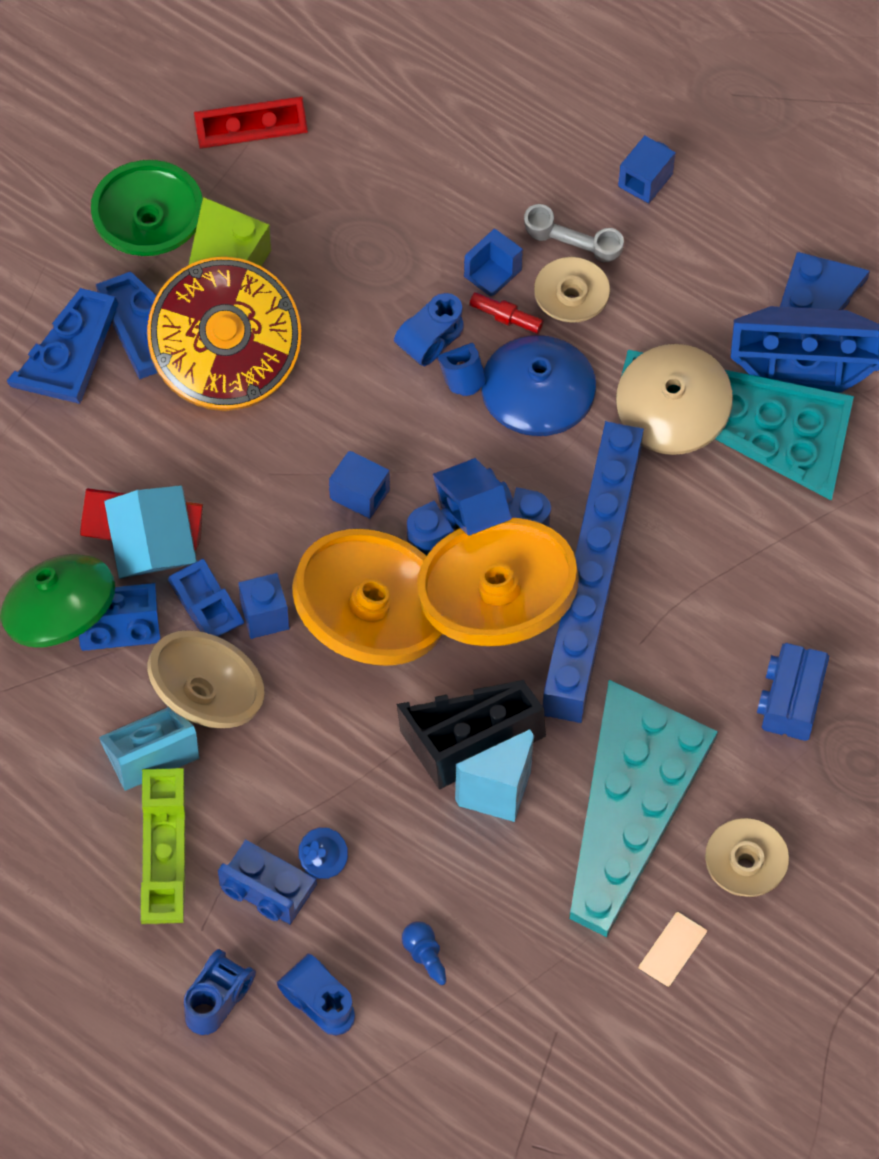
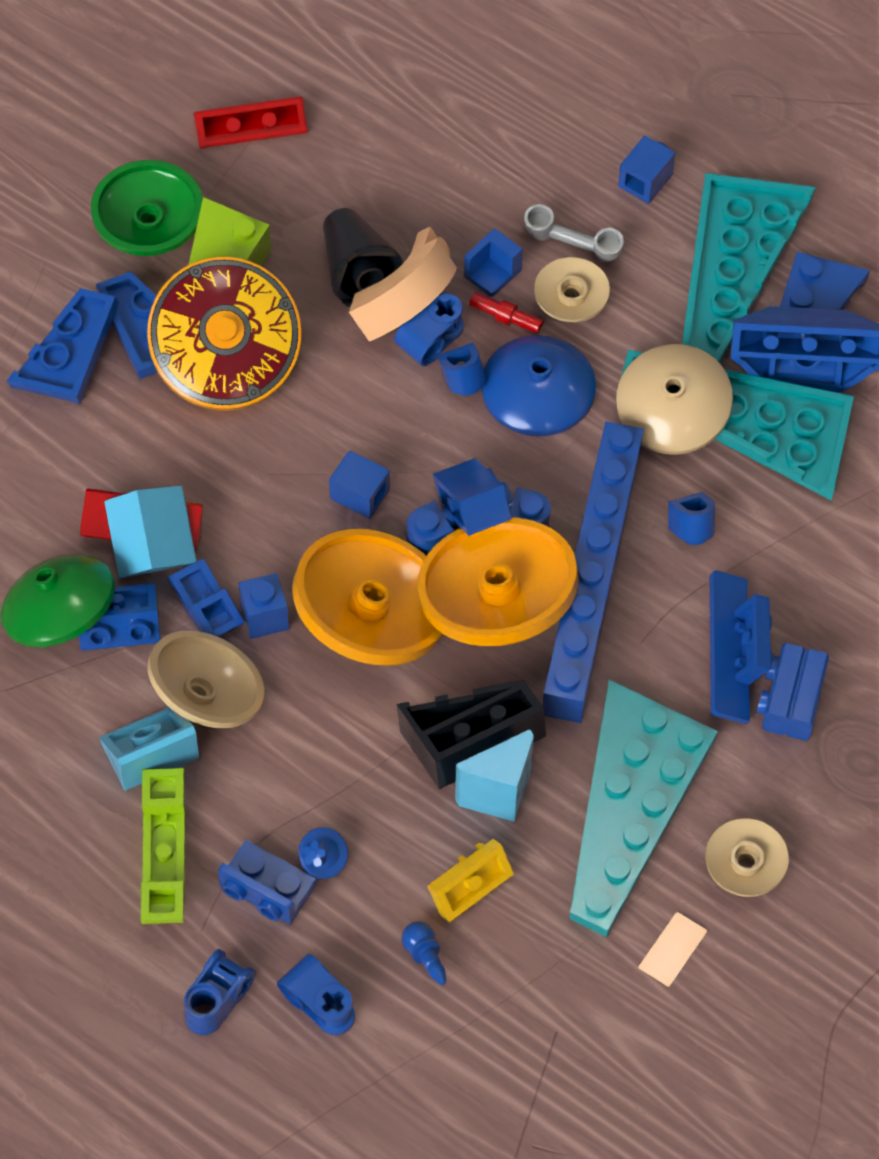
(356, 254): none -> black cone
(407, 289): none -> light nougat arch
(470, 879): none -> yellow plate
(692, 518): none -> blue plate
(737, 245): none -> teal wing
(737, 644): none -> blue bracket

